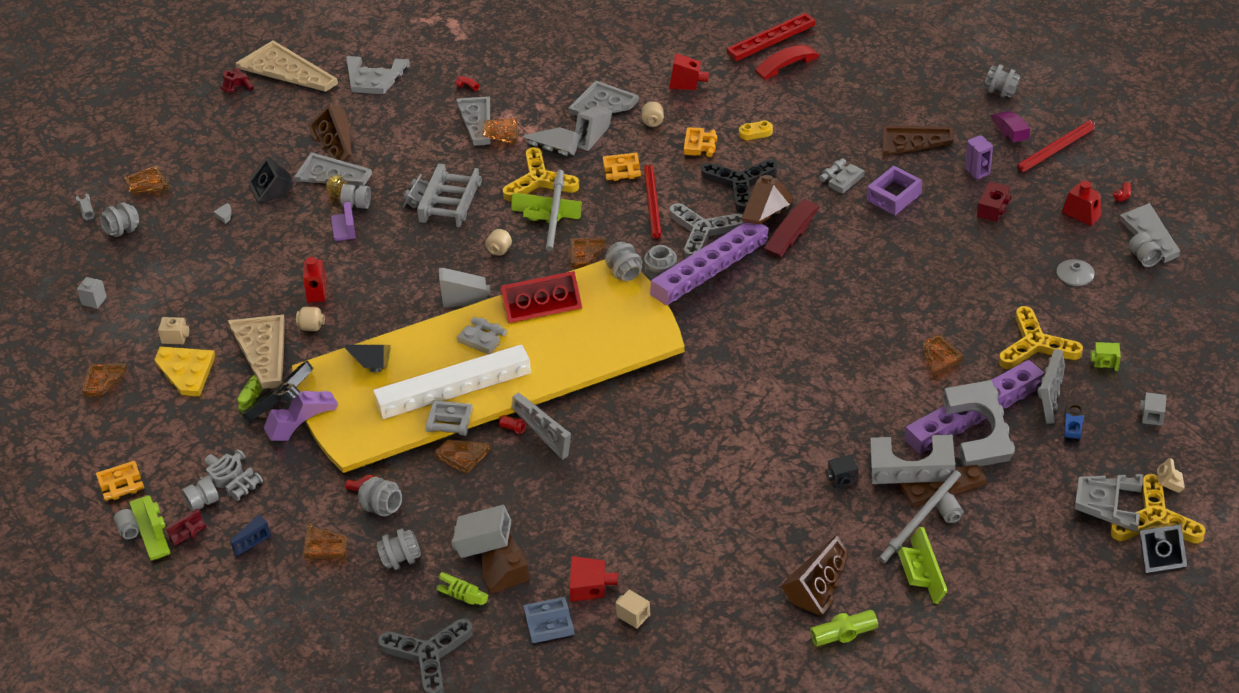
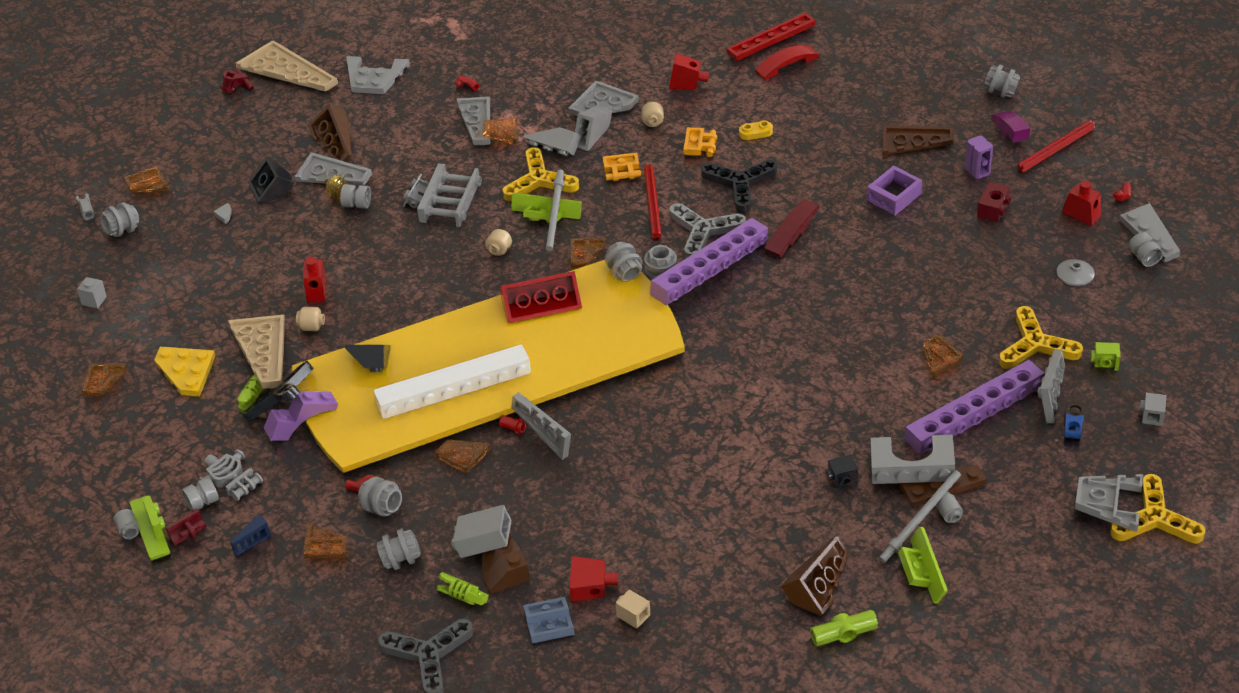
(119, 476): light orange plate -> none
(173, 330): tan brick -> none
(343, 224): medium lavender panel -> none
(449, 412): light grey plate -> none
(462, 288): light grey slope -> none
(480, 340): light grey plate -> none
(766, 198): reddish brown wedge -> none
(845, 178): light grey plate -> none
(982, 399): light grey arch -> none
(1162, 547): black slope -> none
(1169, 476): tan bracket -> none

